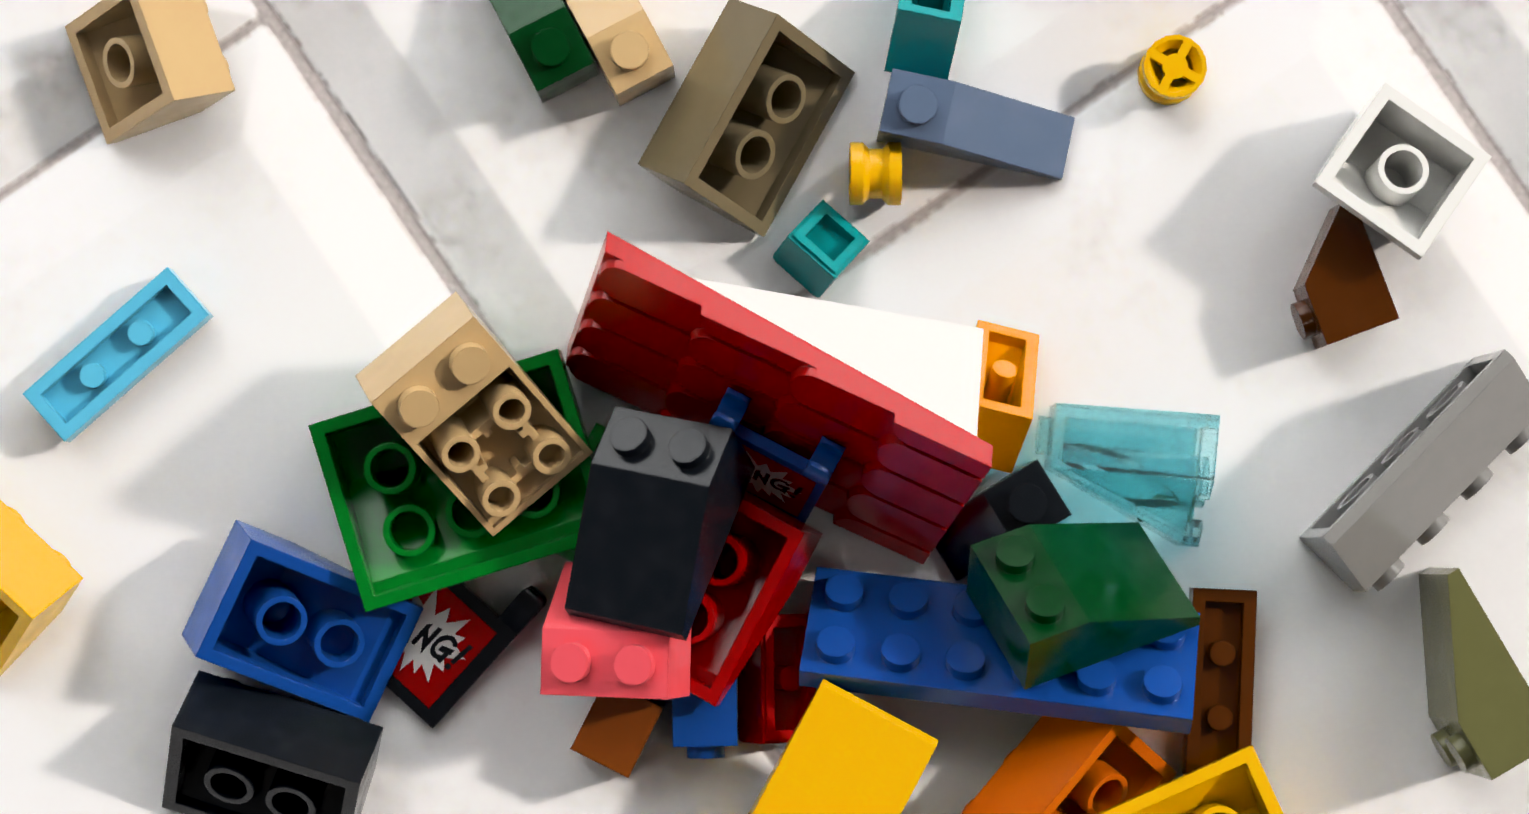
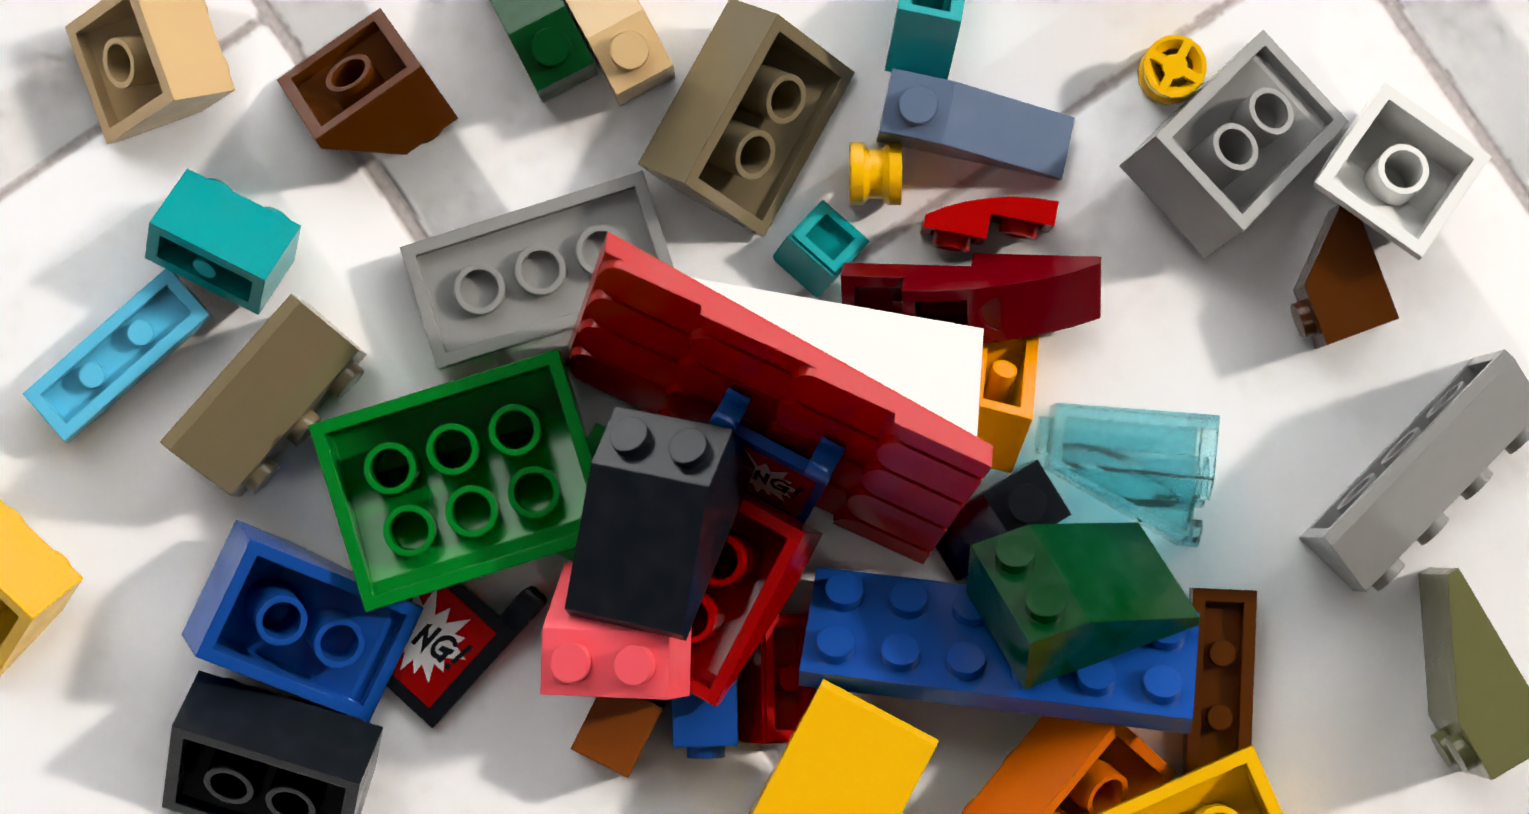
(222, 241): none -> teal brick
(266, 398): none -> dark tan slope
(367, 92): none -> reddish brown slope
(472, 414): tan slope -> none
(524, 269): none -> light grey plate
(968, 221): none -> red slope
(999, 292): none -> dark red slope
(1234, 145): none -> light grey slope

